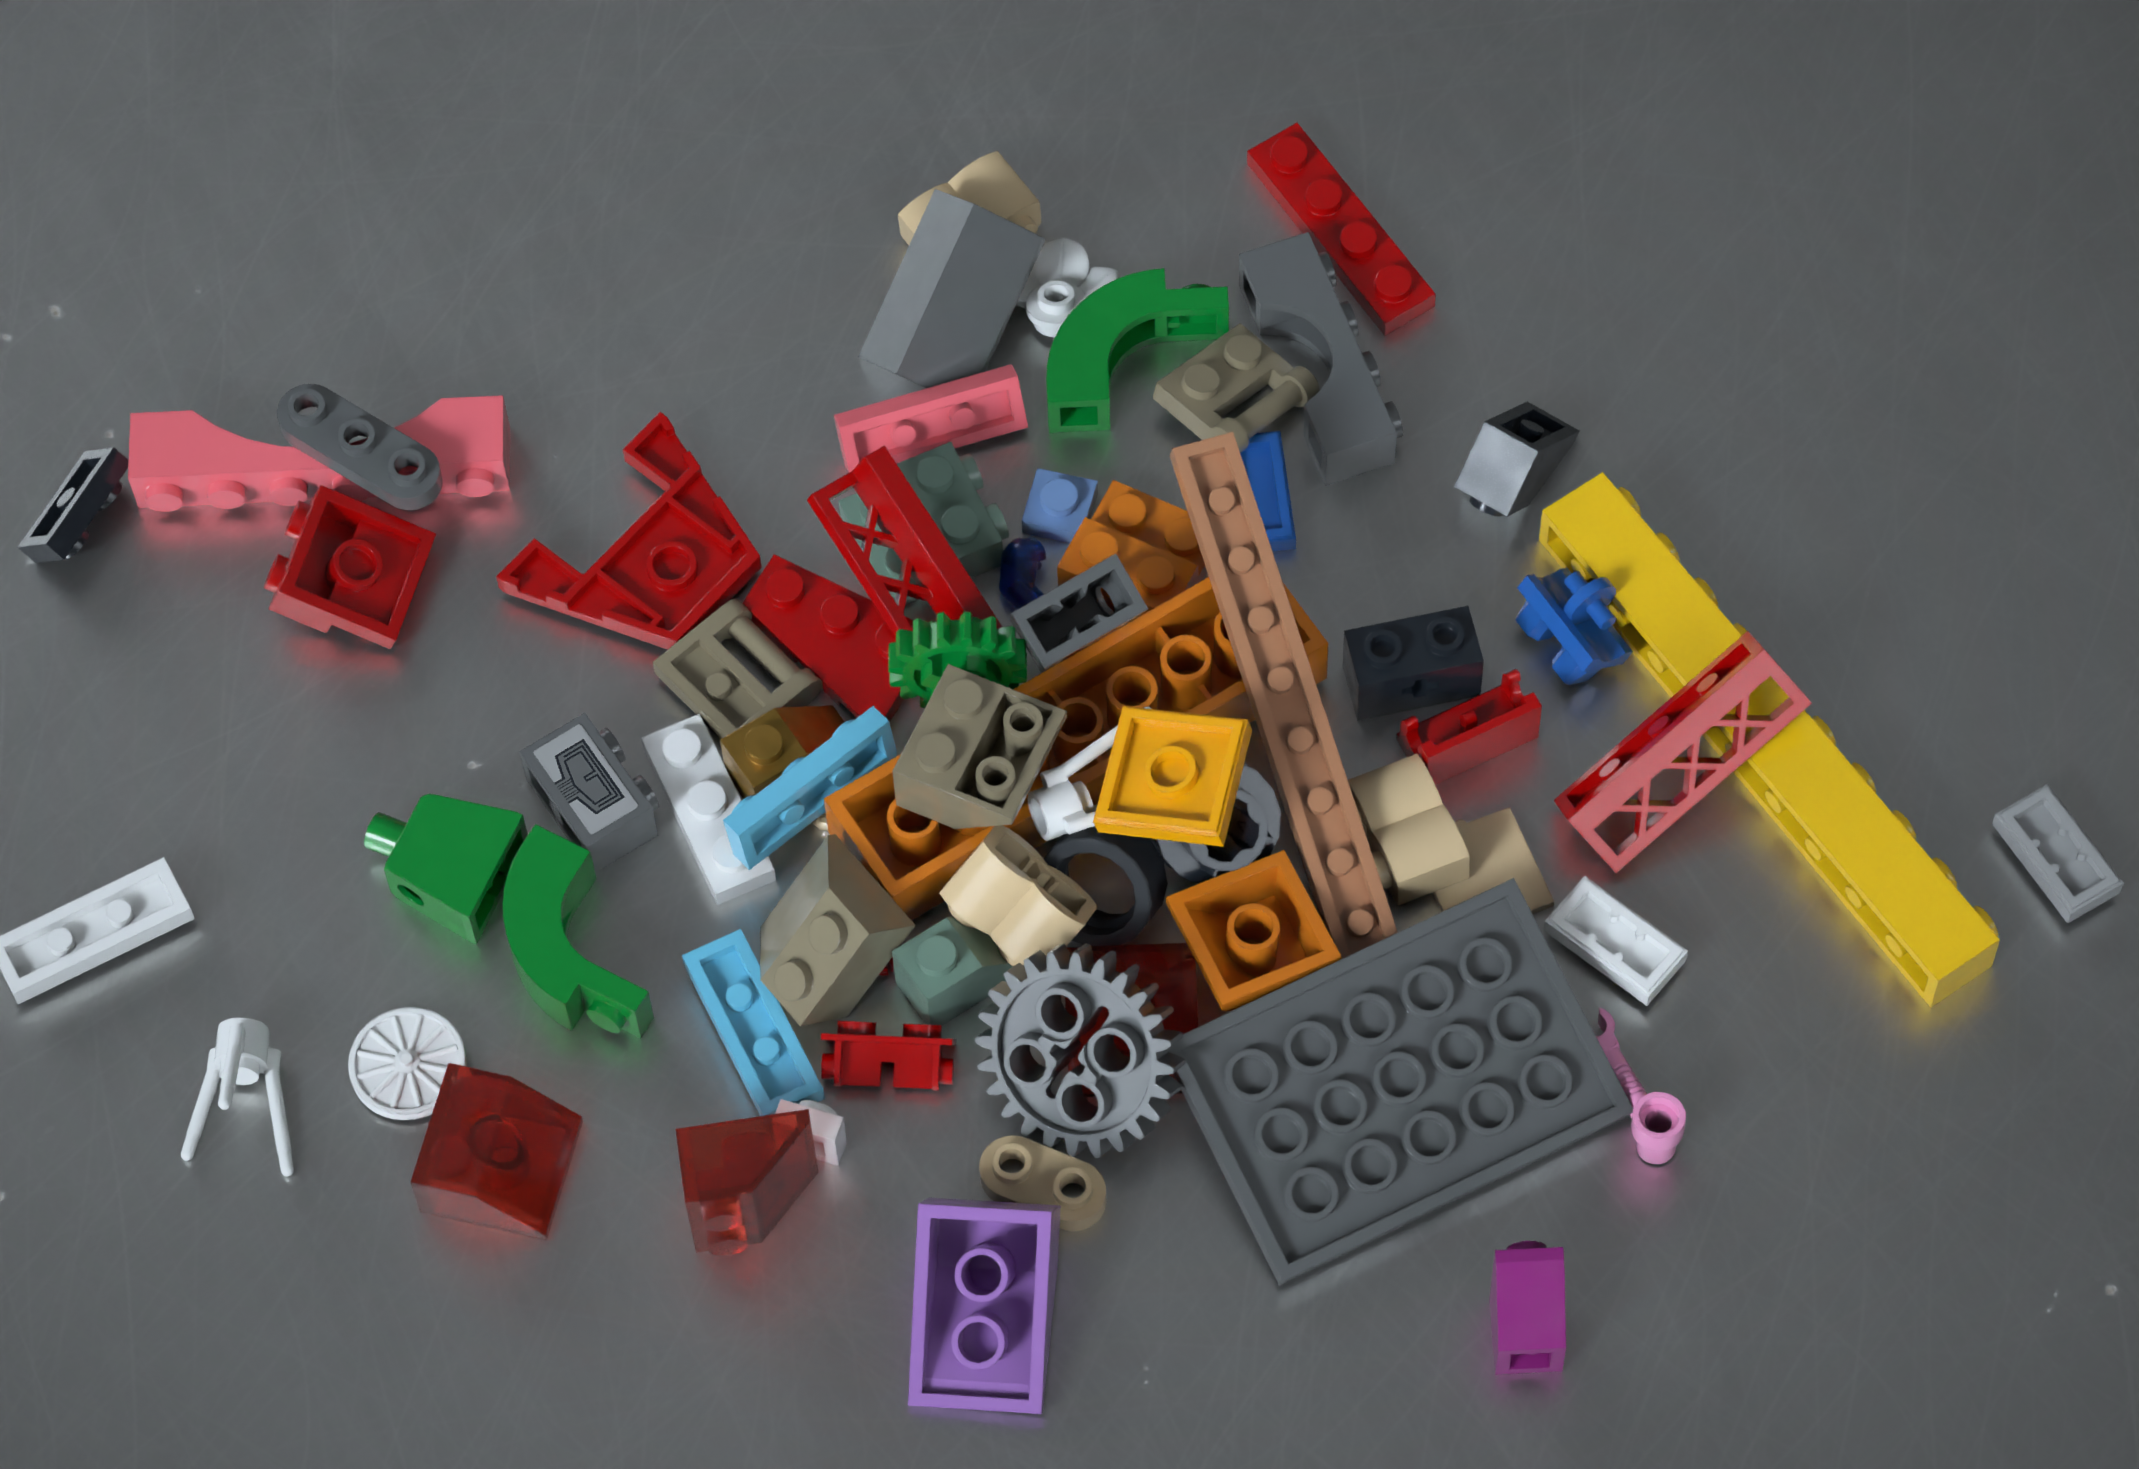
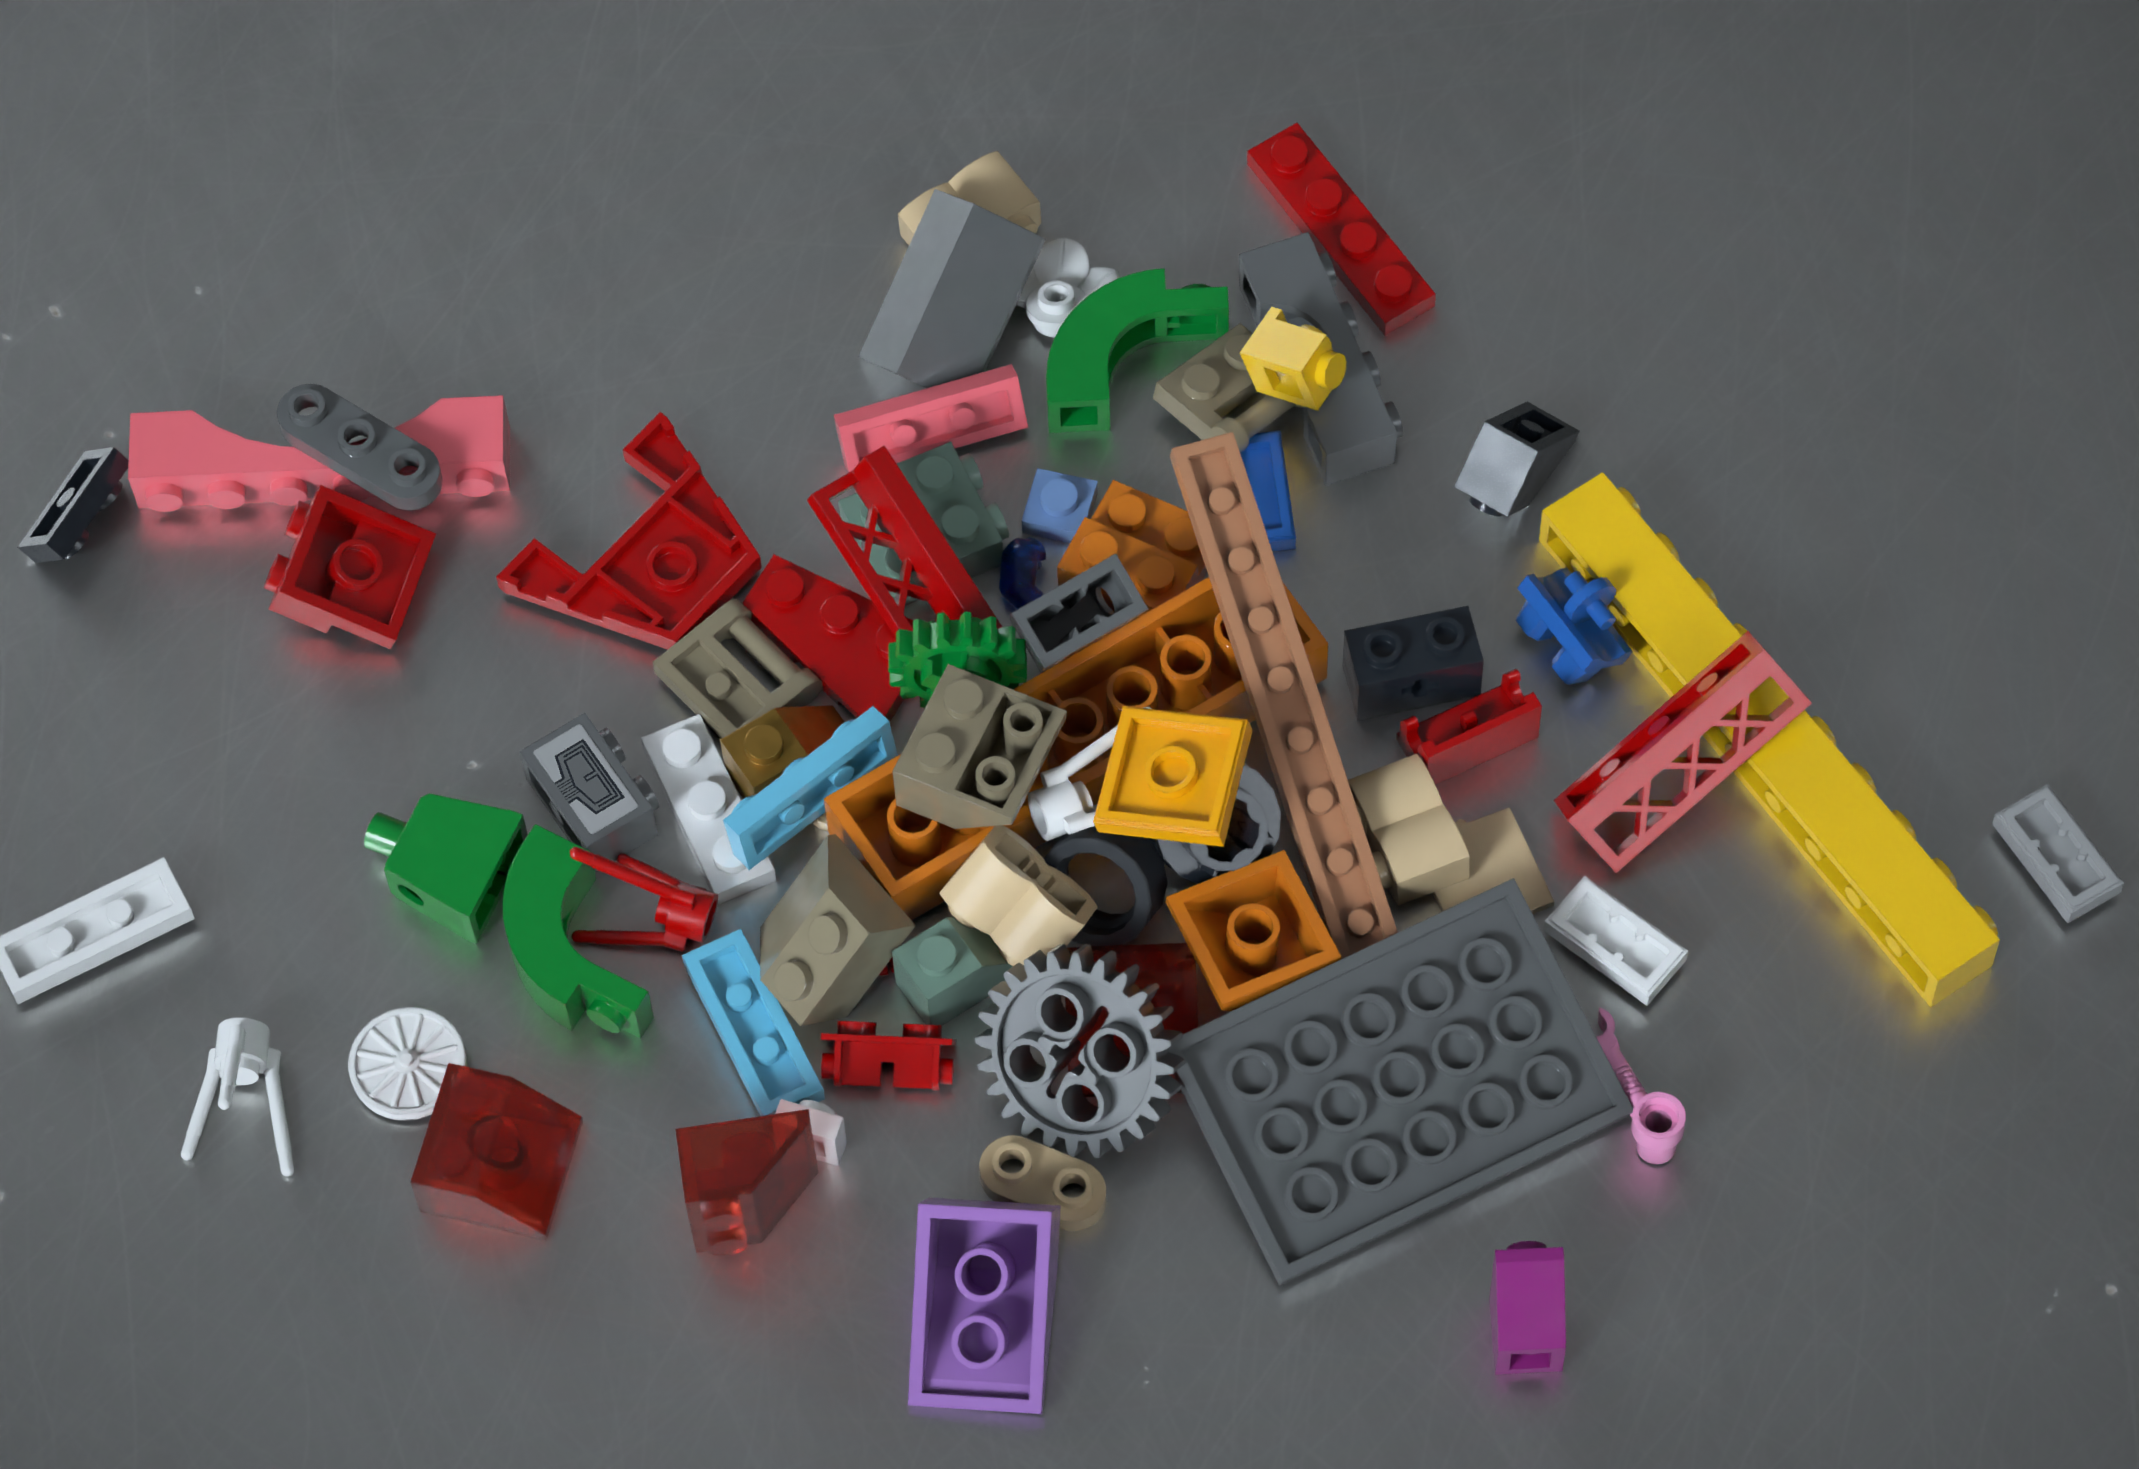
(682, 907): none -> red plant
(1292, 361): none -> yellow brick

